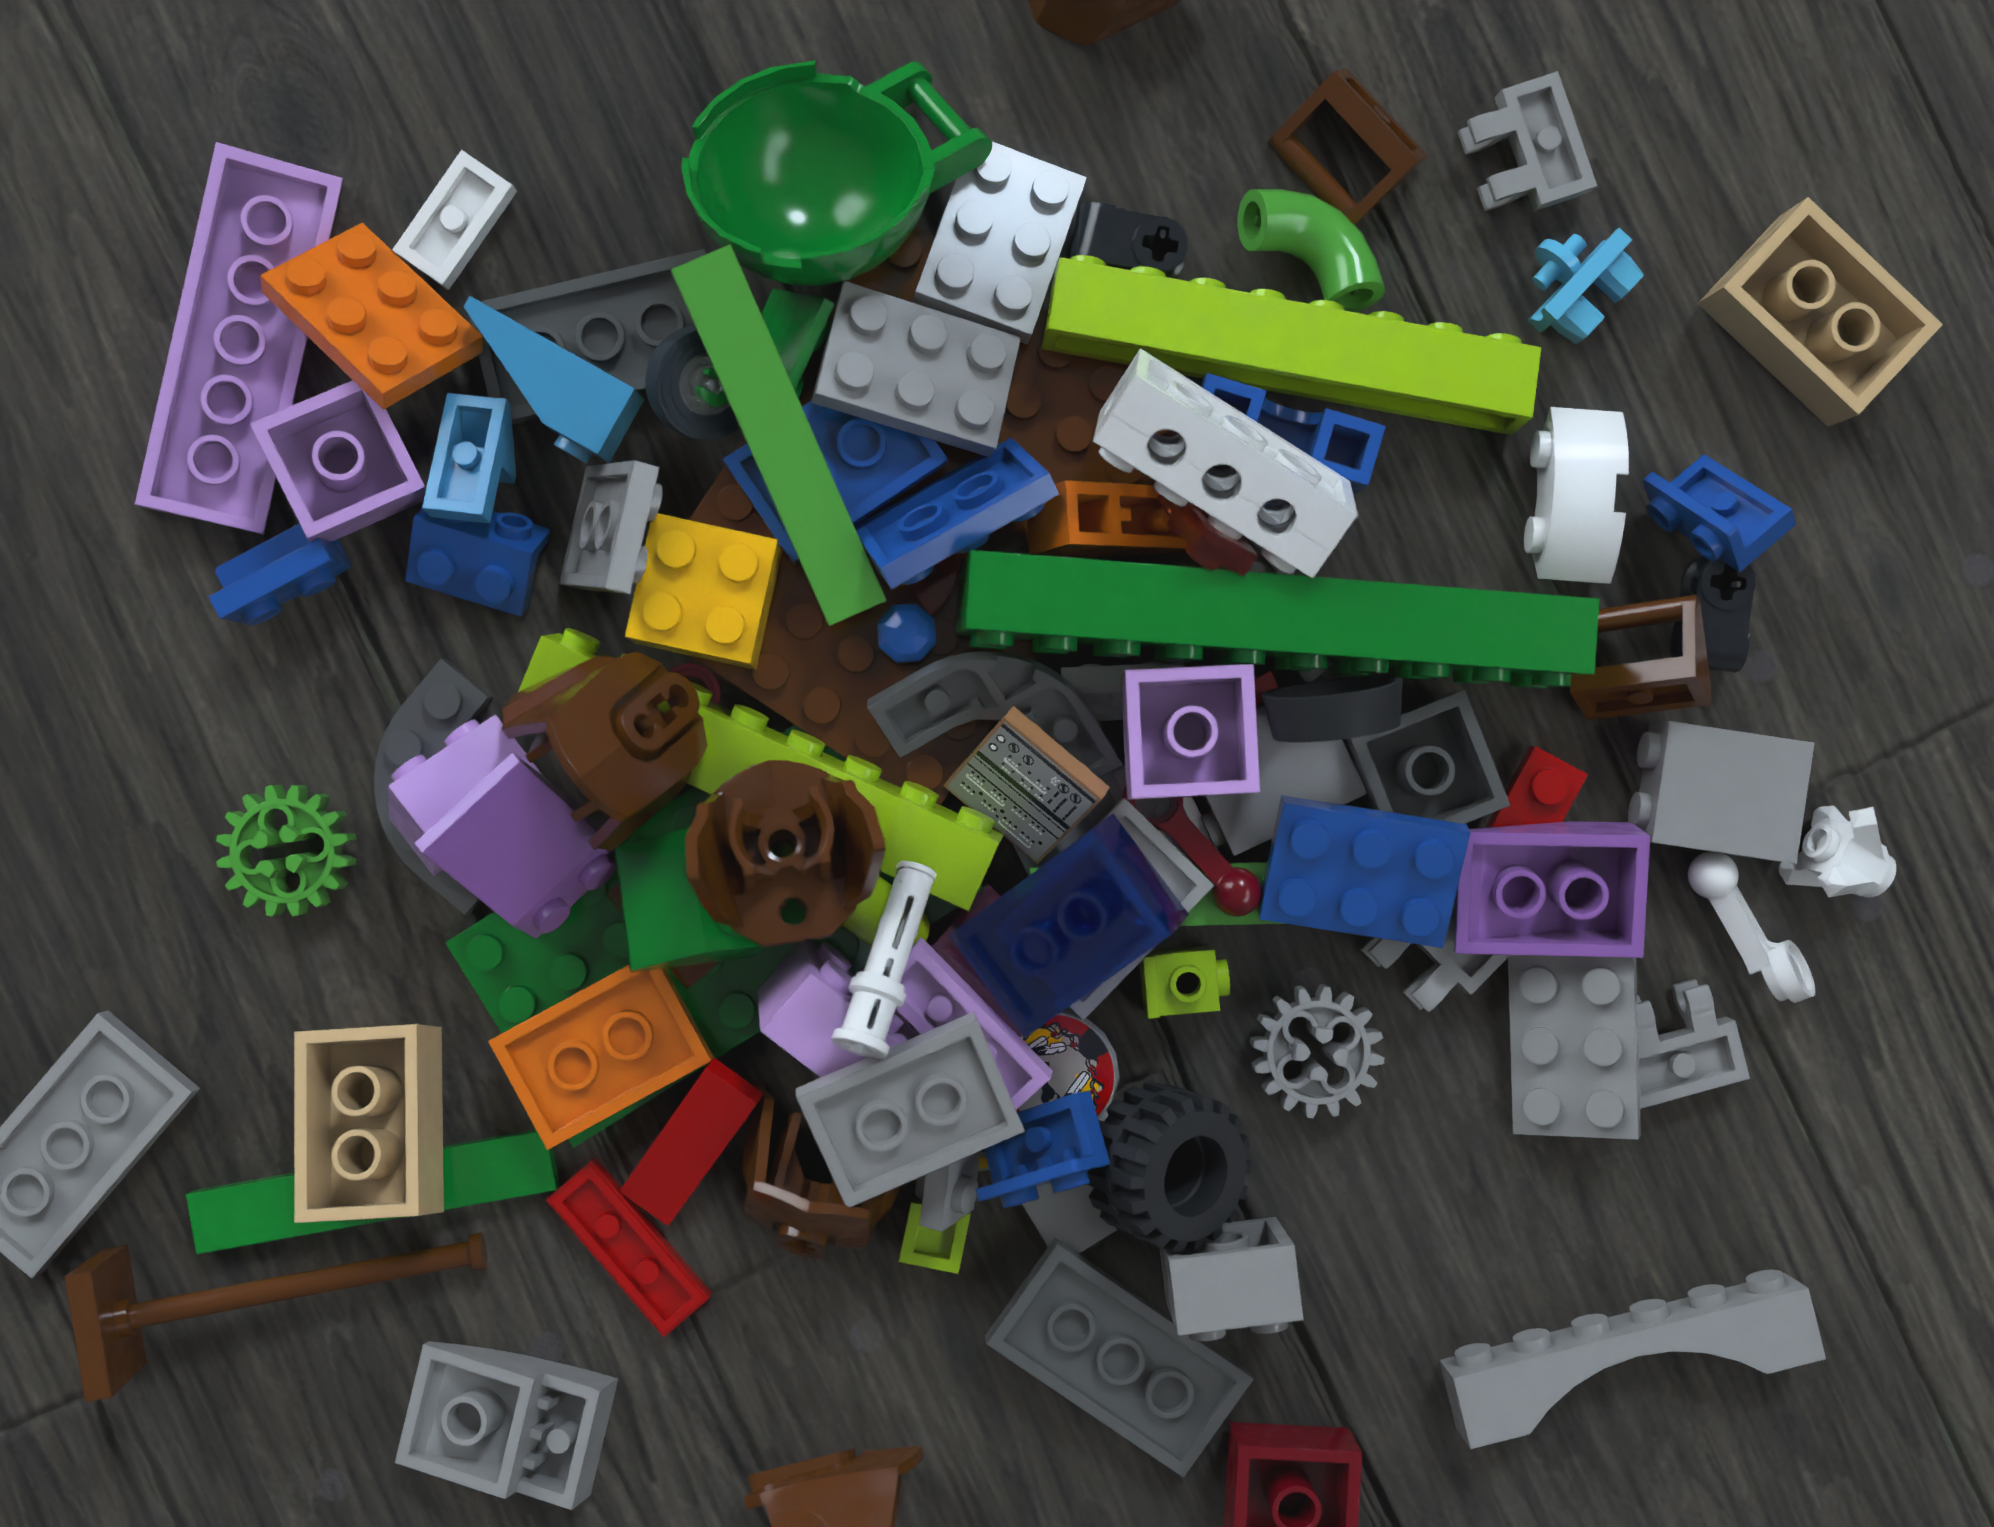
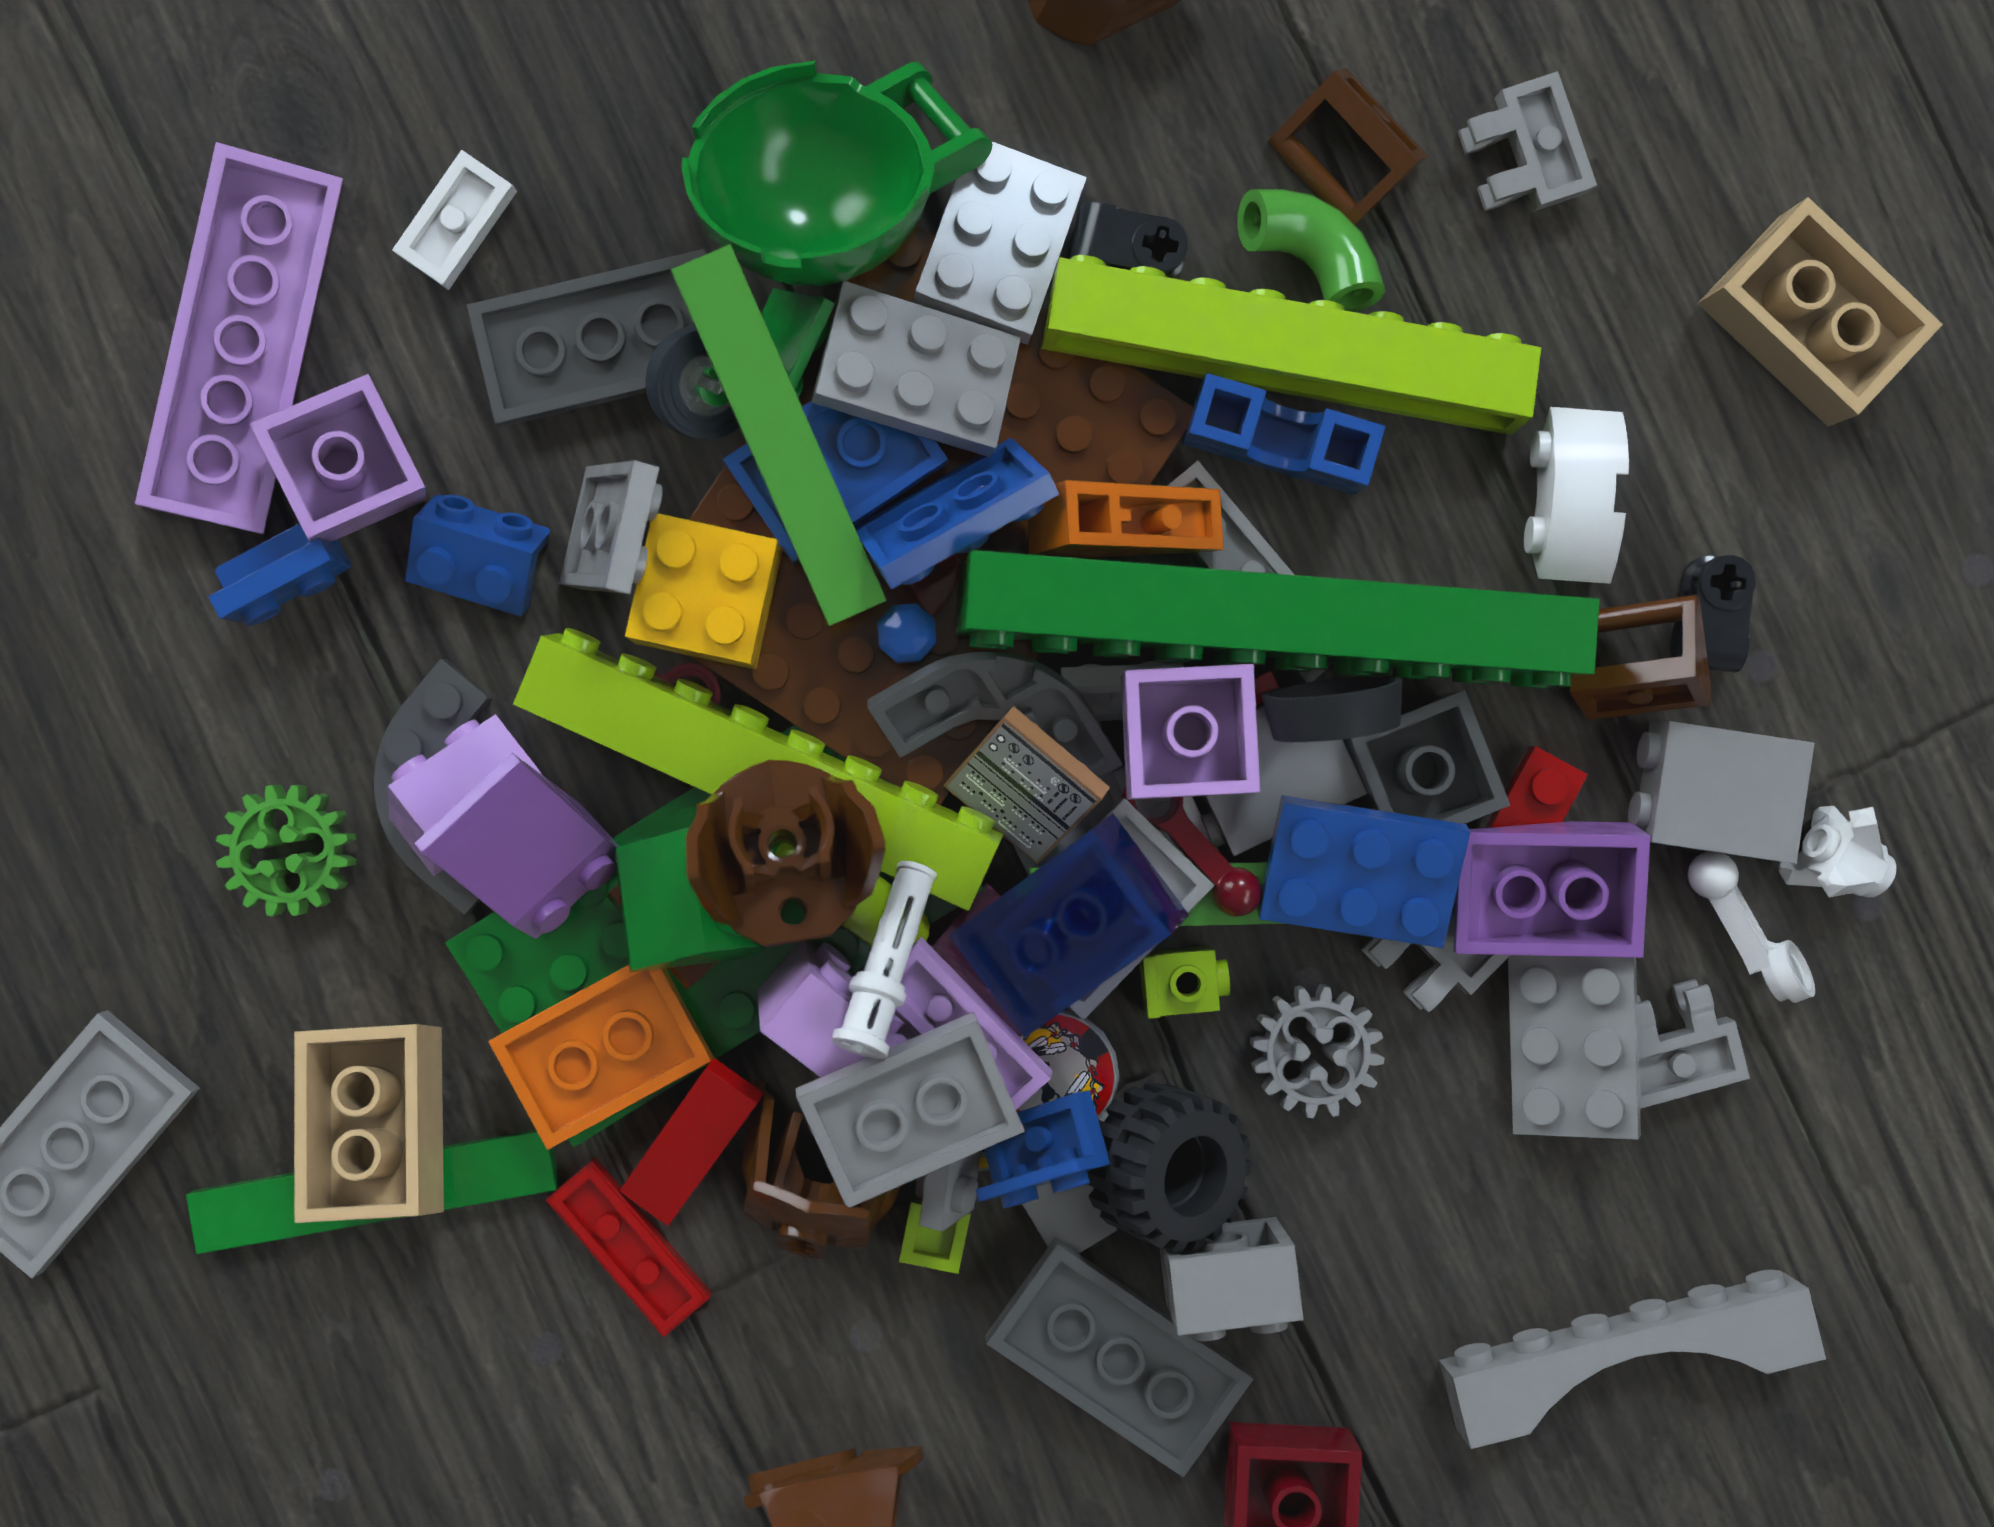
(110, 1319): reddish brown tile -> none
(372, 315): orange plate -> none
(470, 458): dark azure slope -> none
(506, 1423): light grey slope -> none
(566, 392): dark azure slope -> none
(614, 737): reddish brown piece -> none
(1205, 542): clear red plate -> none
(1265, 467): white brick -> none
(1605, 266): medium azure hips -> none
(1718, 512): blue bracket -> none

